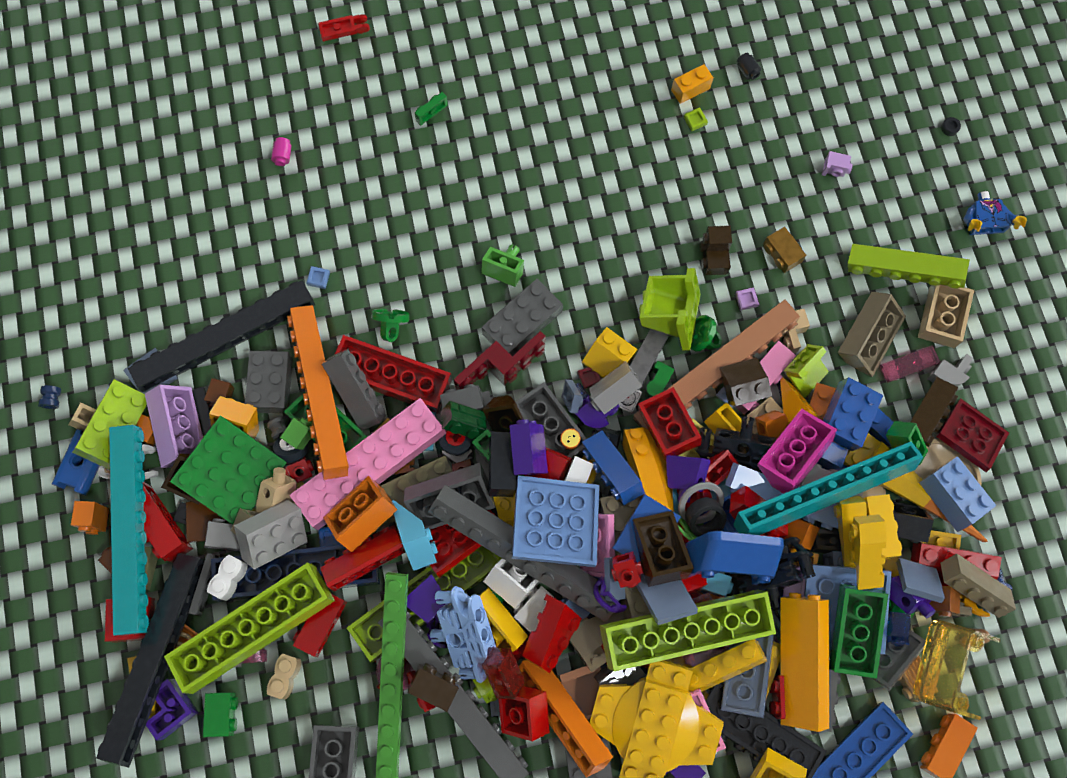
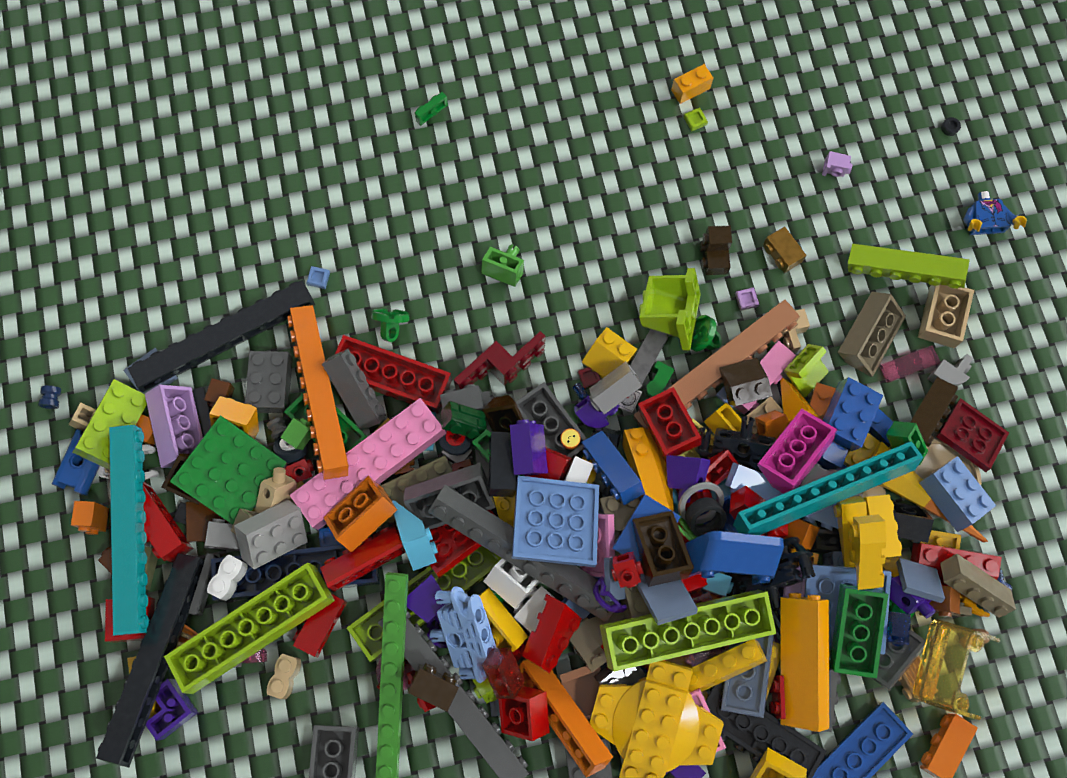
(220, 714): green brick -> none
(281, 151): dark pink brick -> none
(343, 27): red hinge -> none
(523, 318): dark grey brick -> none
(571, 396): sand blue plate -> none
(749, 66): black brick -> none

